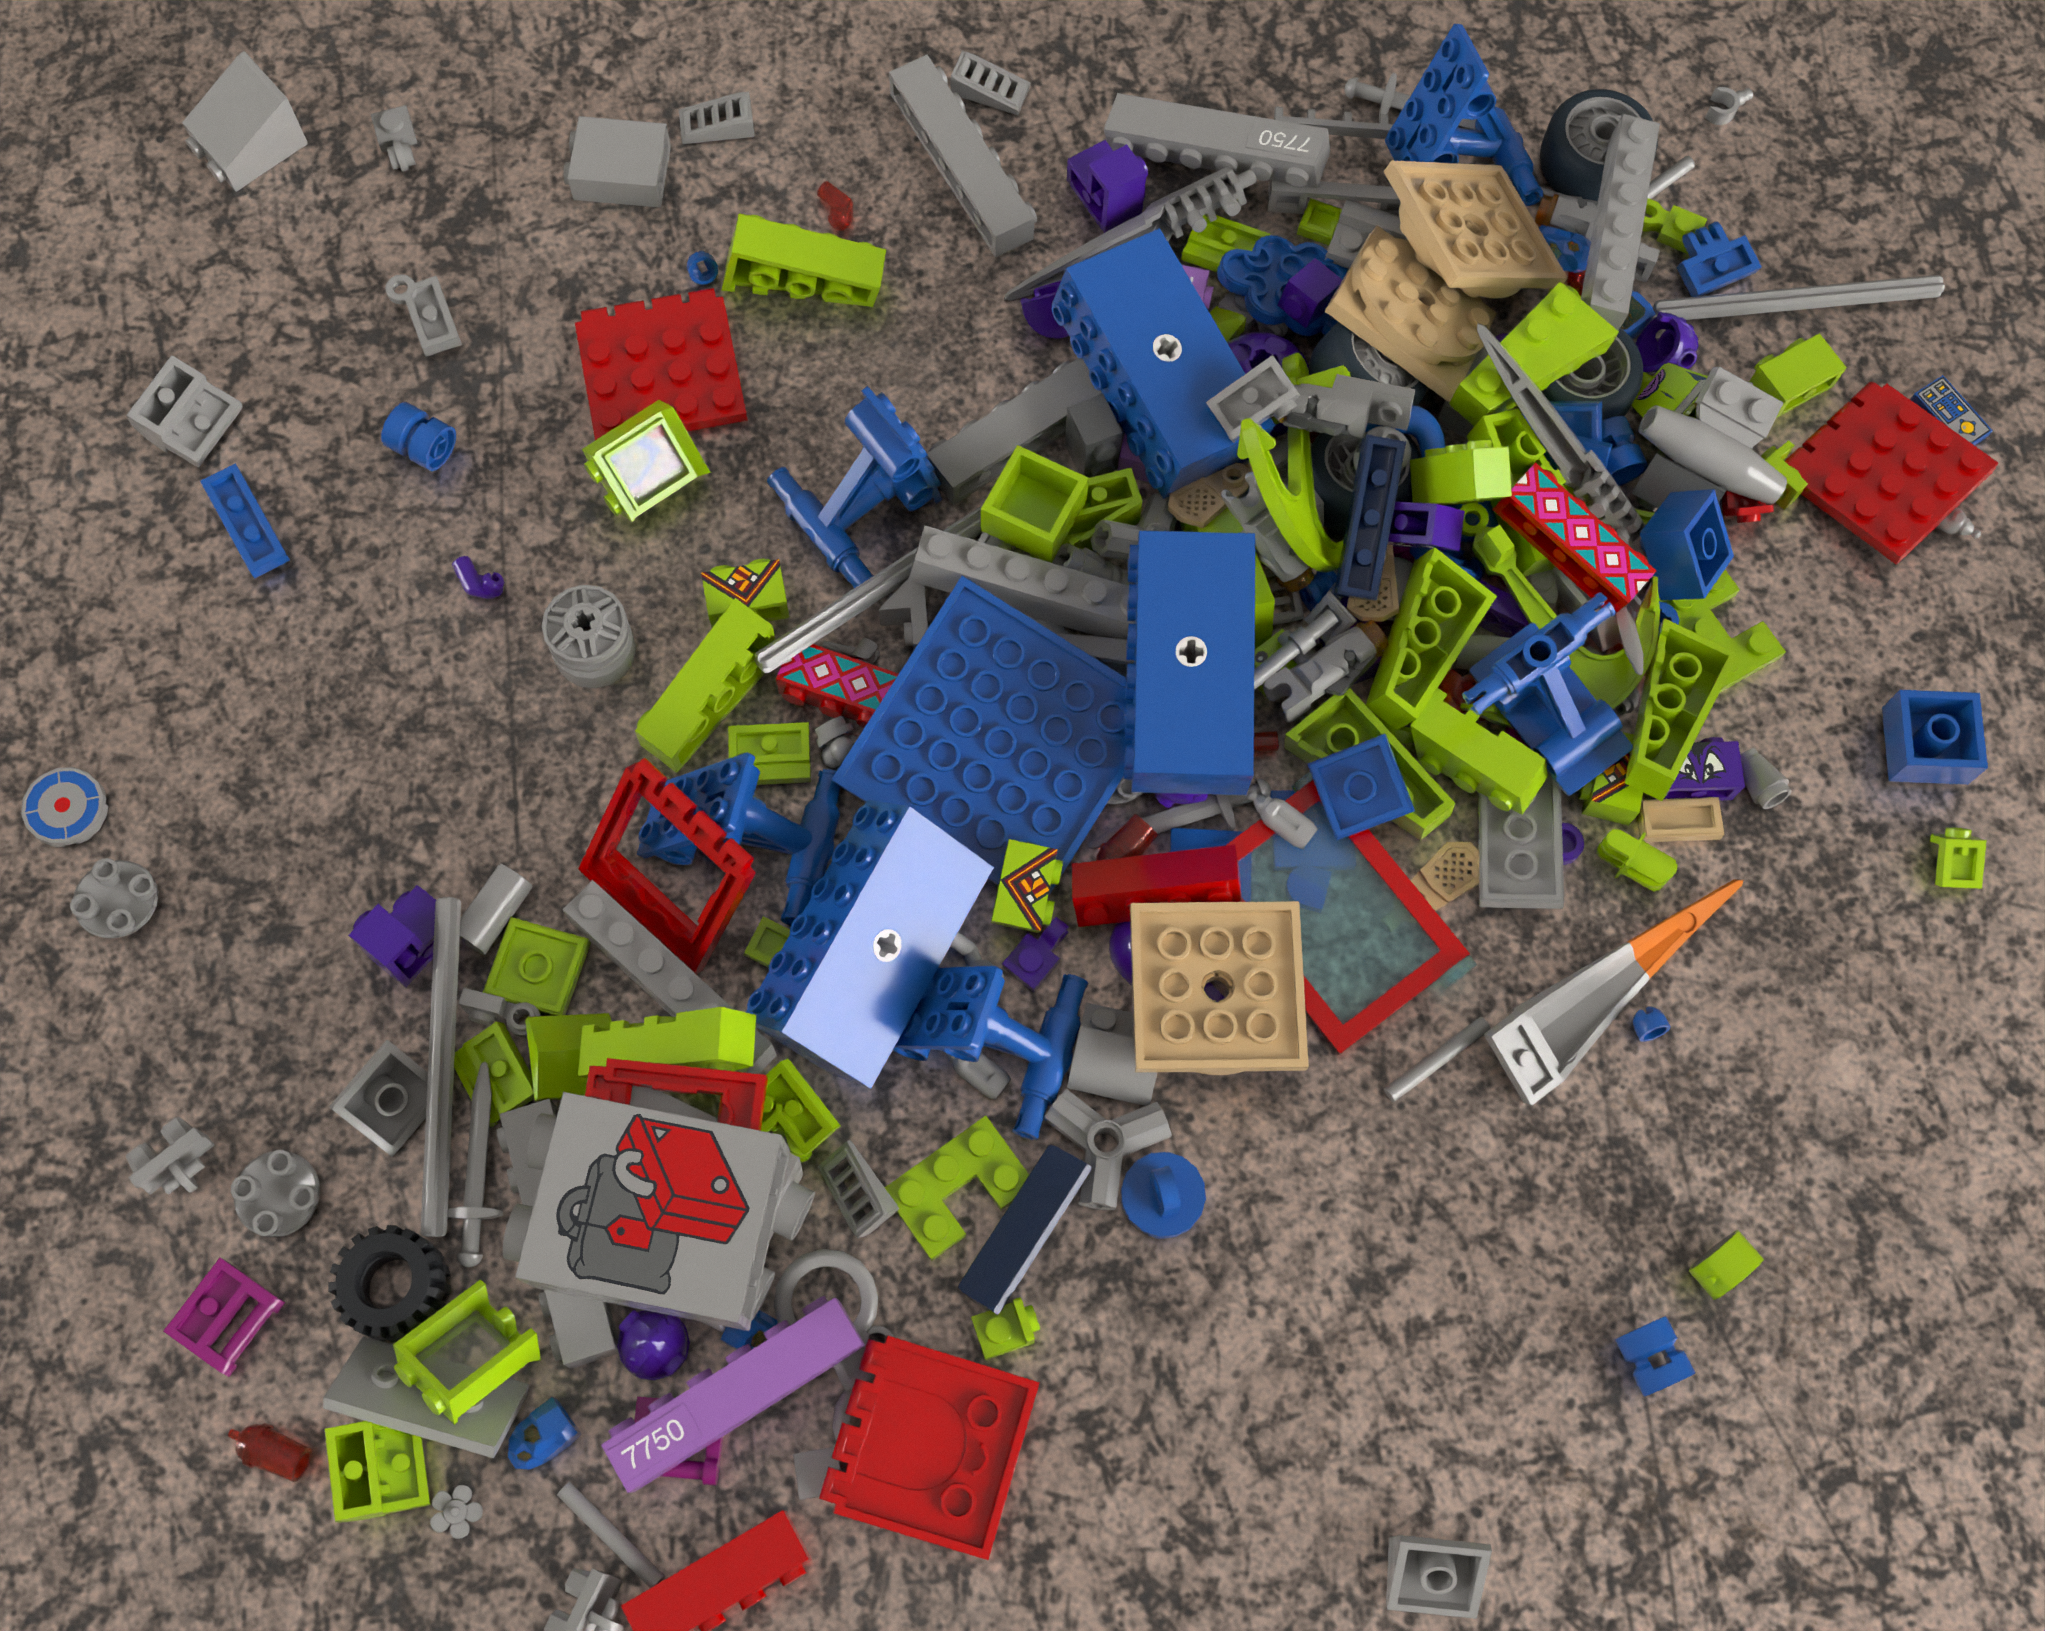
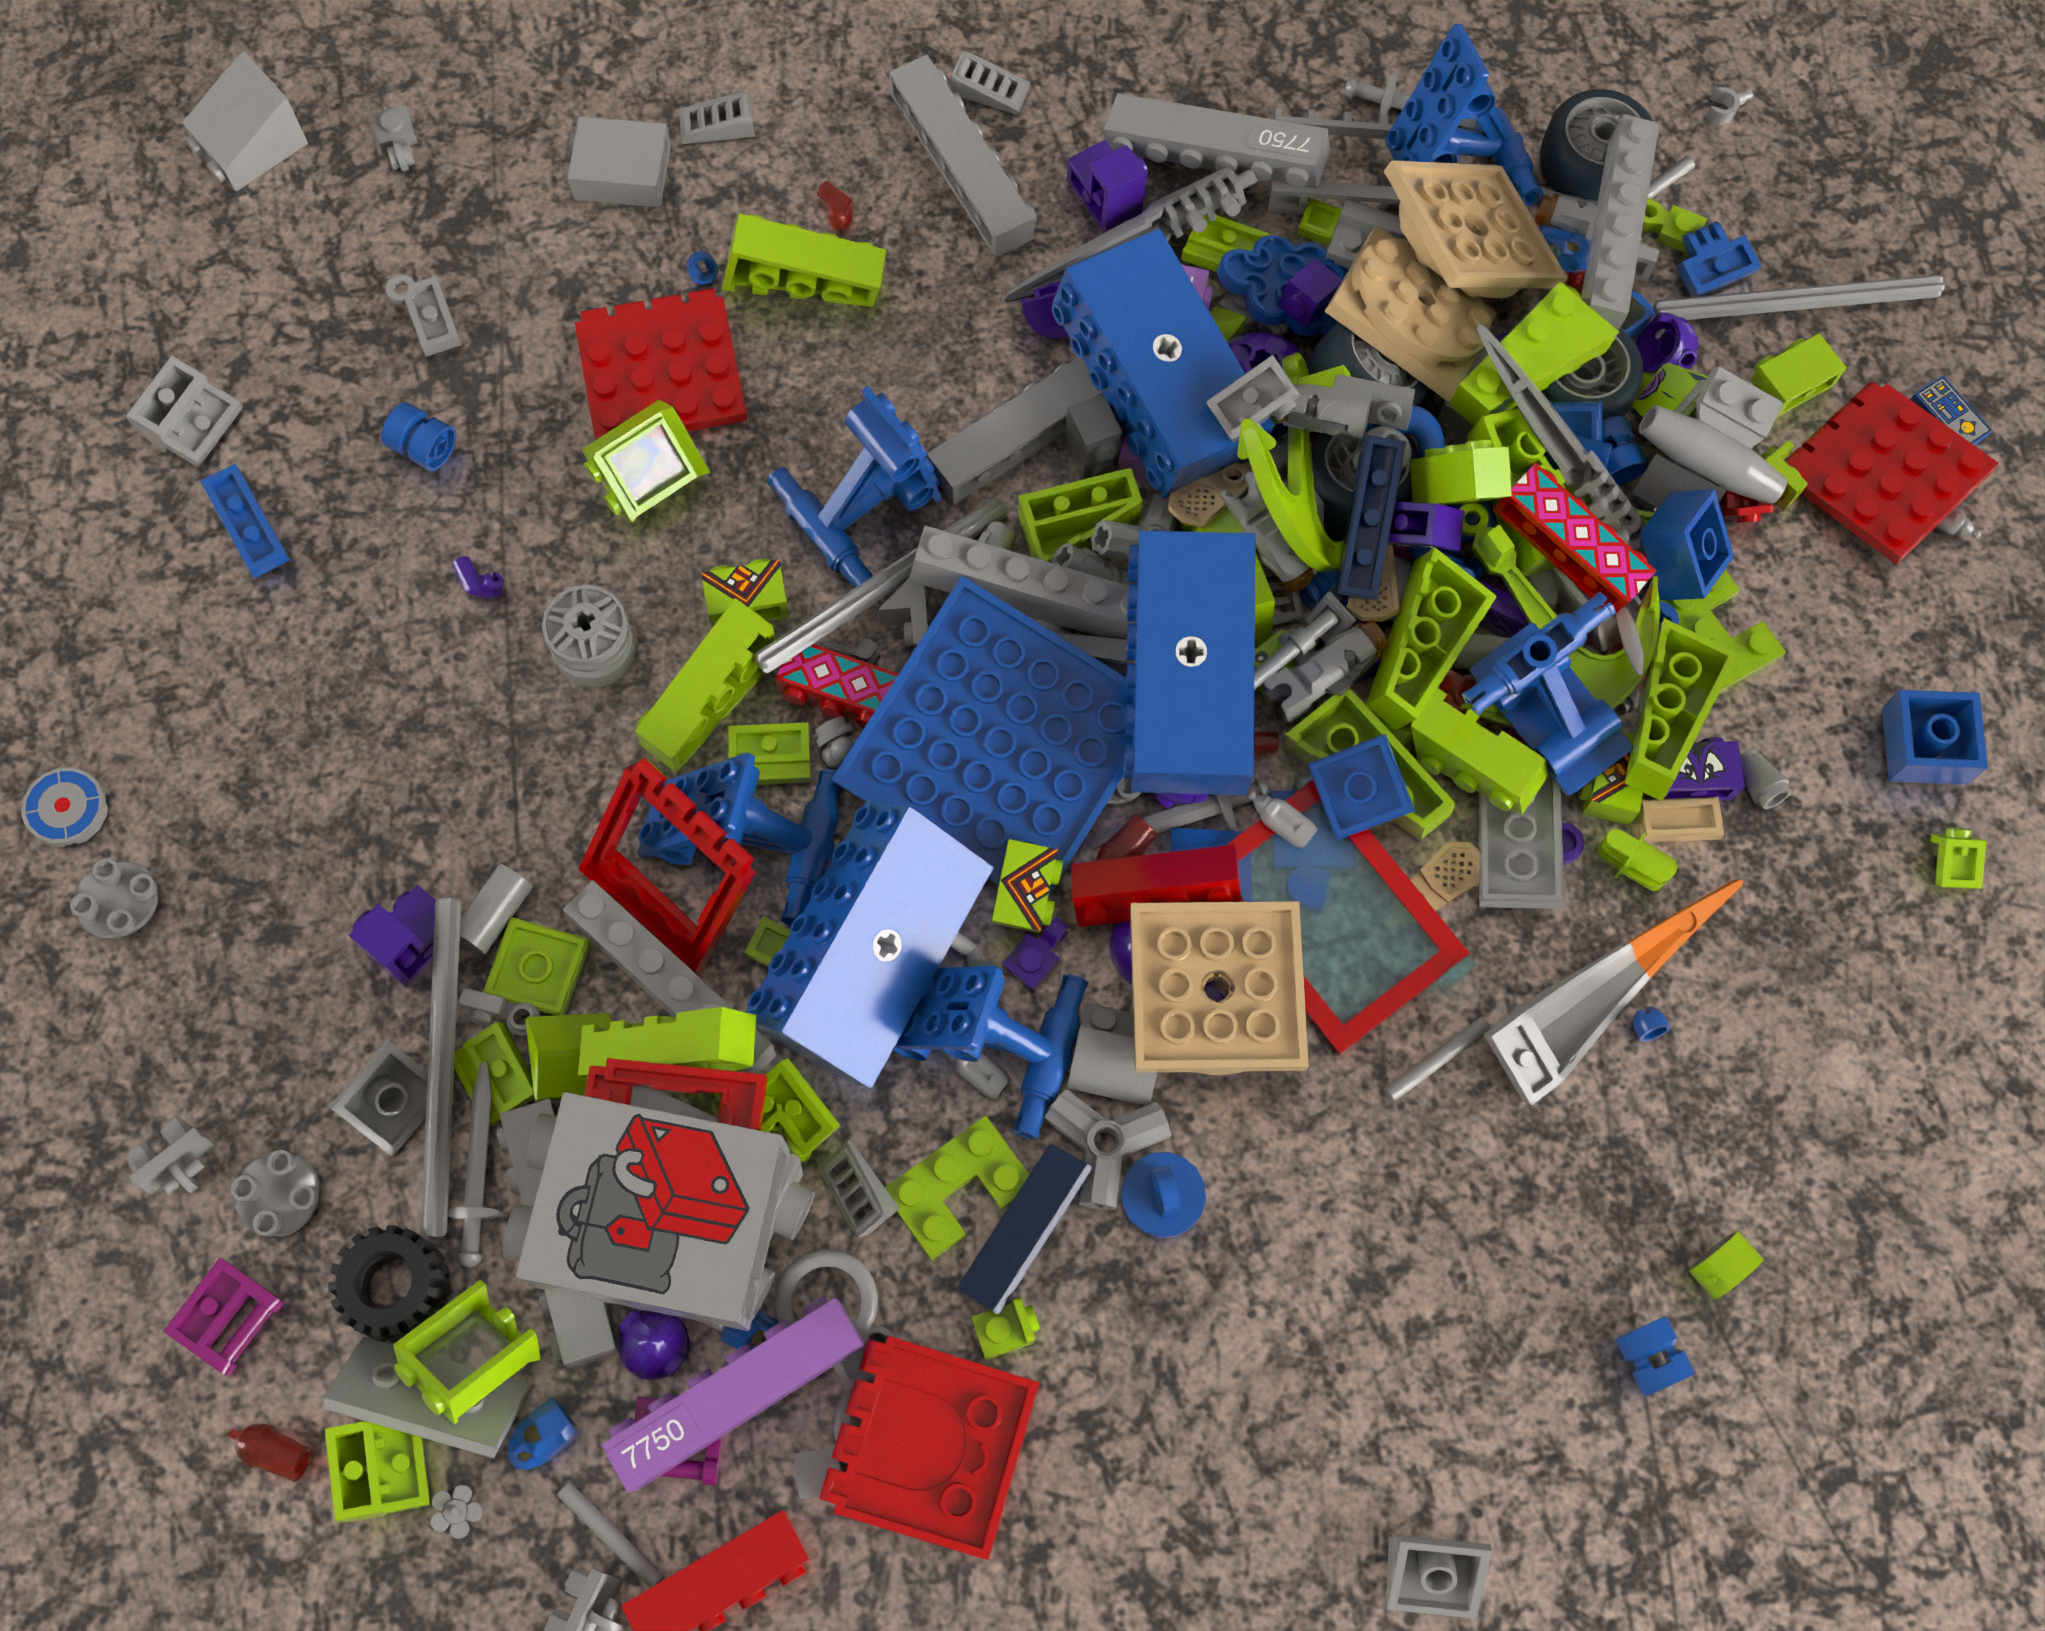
(1034, 504): lime piece -> none

